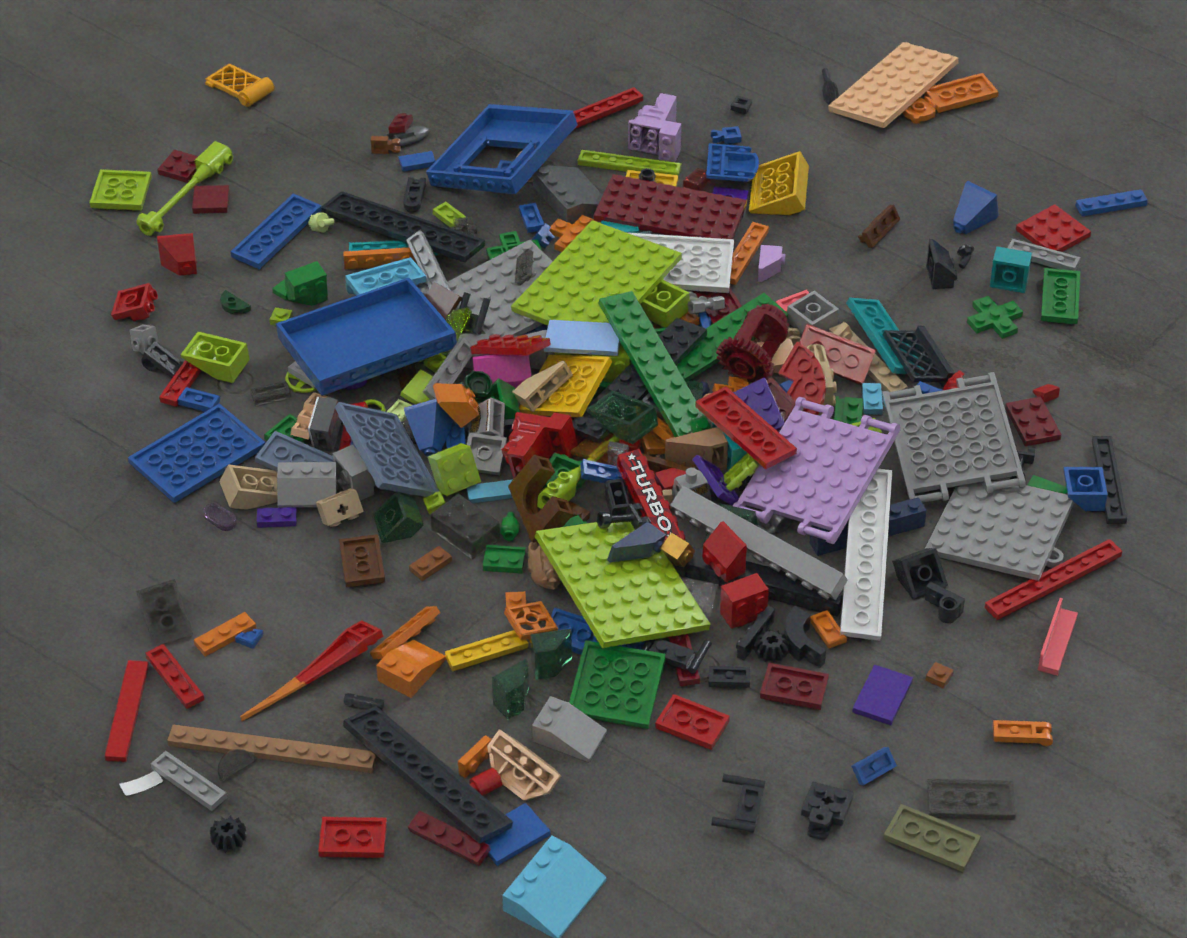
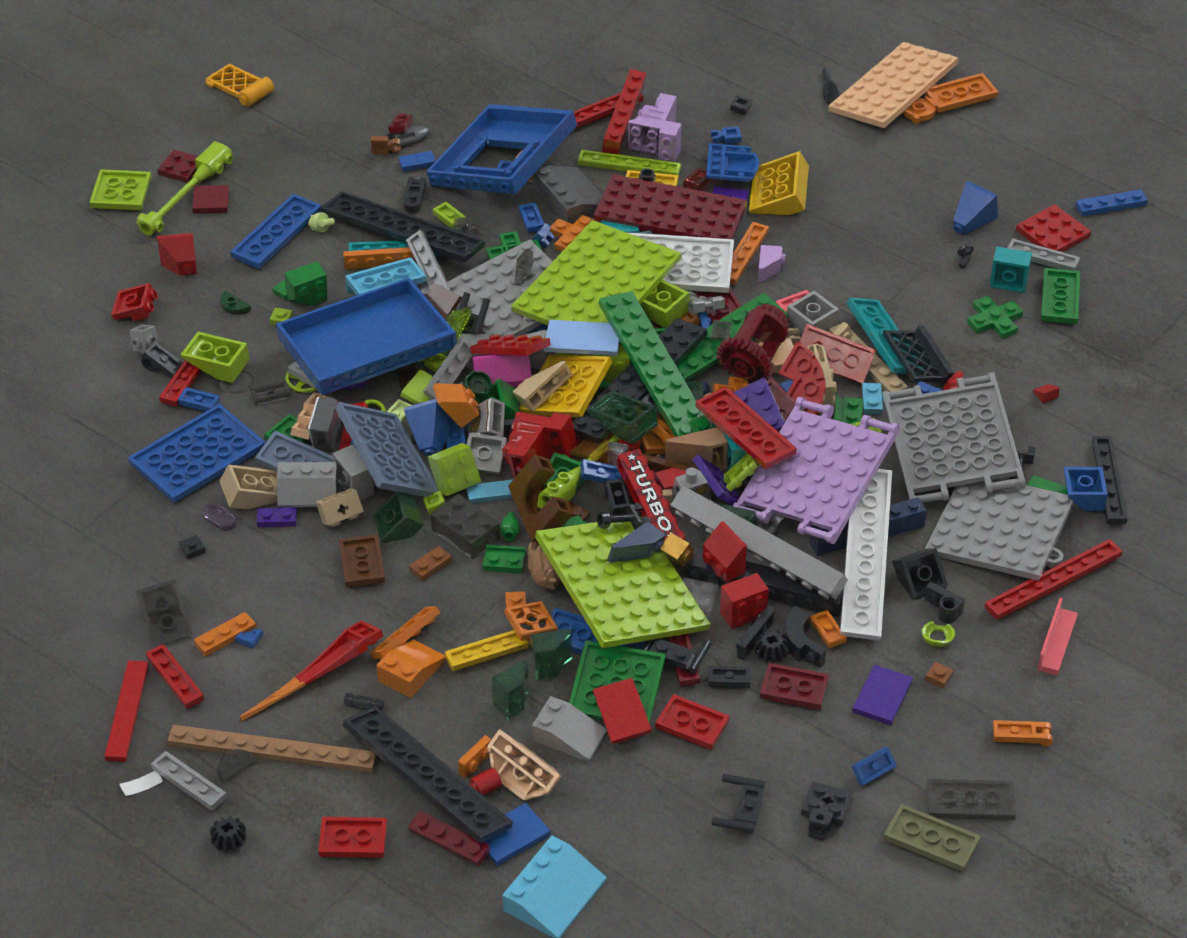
(192, 547): none -> black plate
(622, 711): none -> red tile
(624, 112): none -> red brick
(721, 330): none -> clear smoke plate
(880, 226): reddish brown plate -> none
(930, 627): none -> lime piece
(940, 266): black slope -> none
(1033, 421): dark red plate -> none

